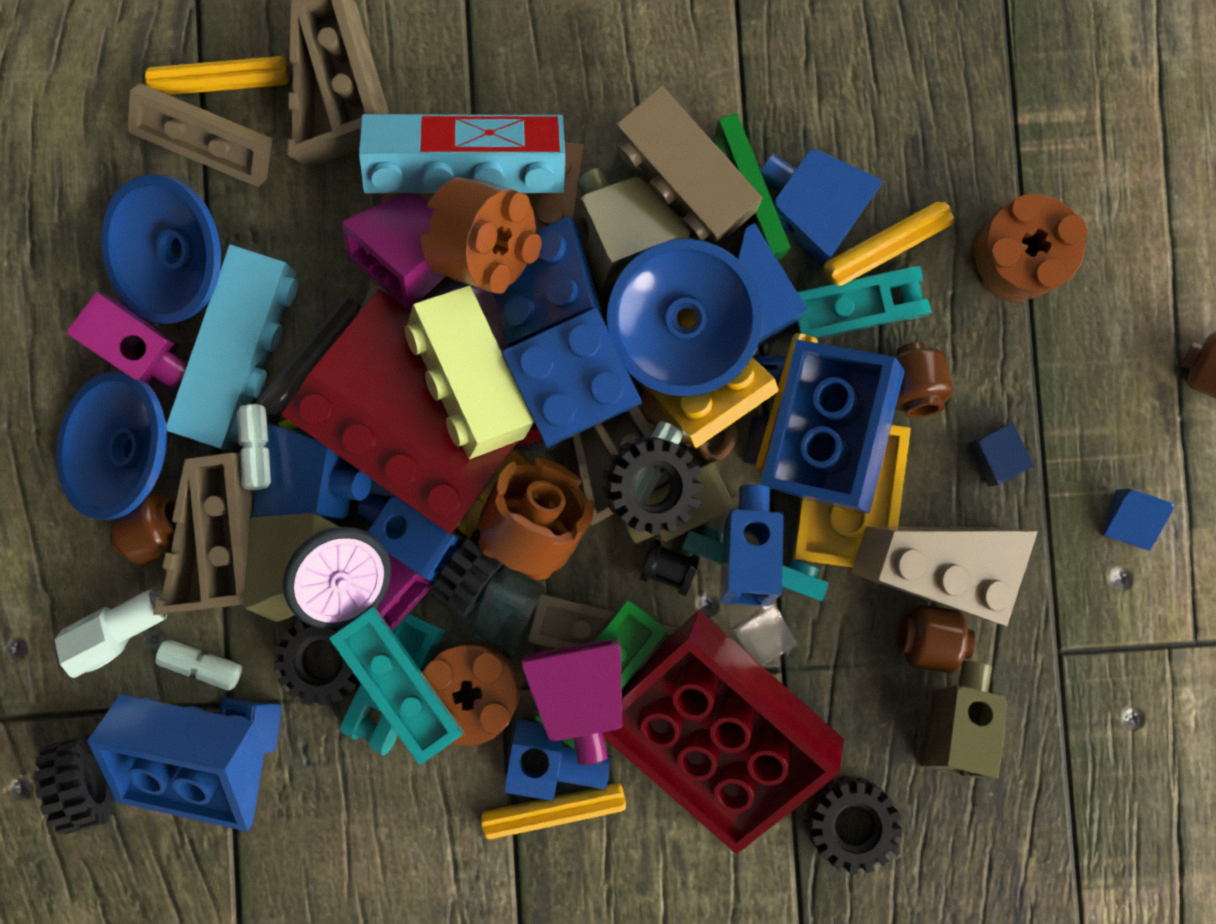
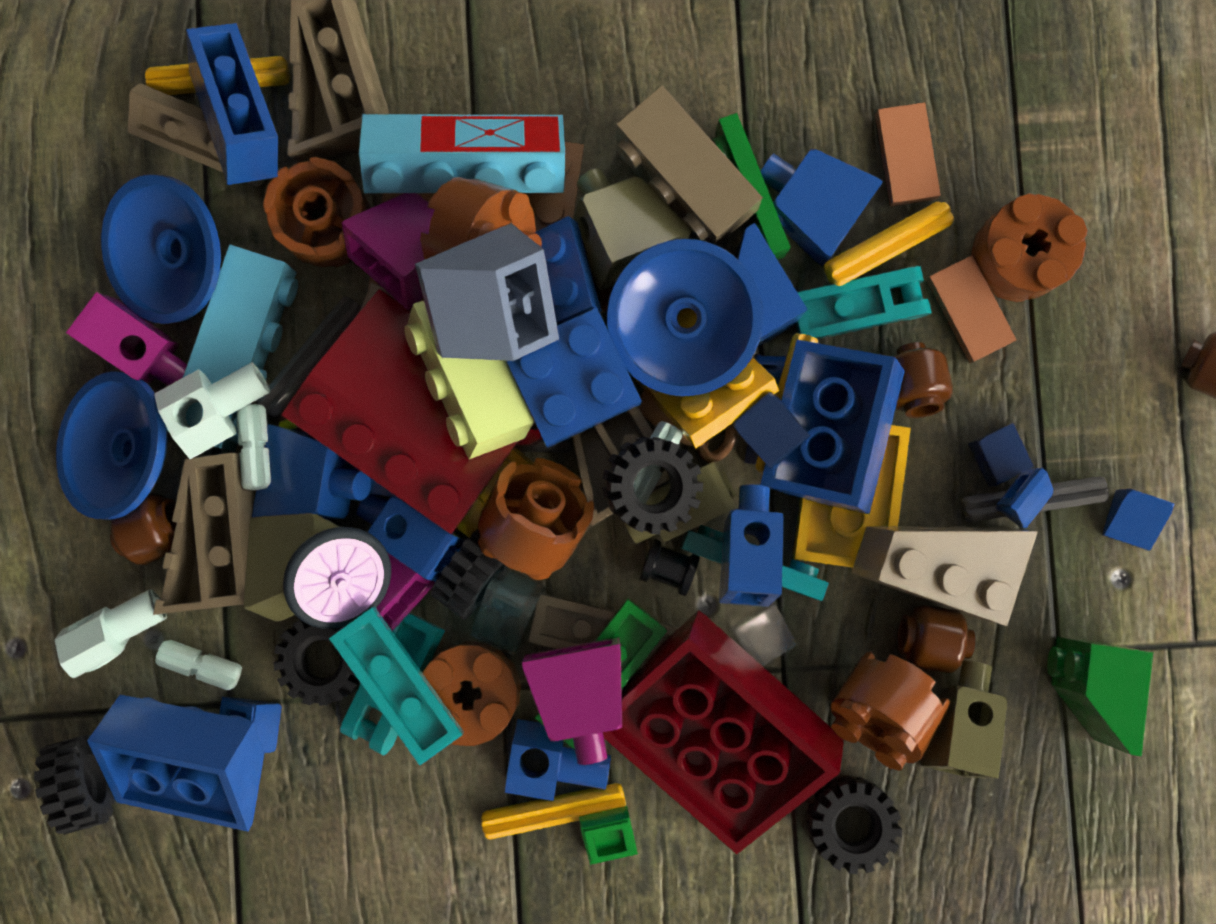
(217, 402): none -> light aqua piece
(232, 103): none -> blue brick
(300, 193): none -> dark orange brick
(489, 297): none -> sand blue slope
(608, 835): none -> green tile
(771, 429): none -> dark blue slope
(889, 709): none -> dark orange brick
(907, 154): none -> nougat tile
(971, 309): none -> nougat tile
(1026, 496): none -> blue slope
(1064, 495): none -> dark grey axle
(1104, 689): none -> green slope

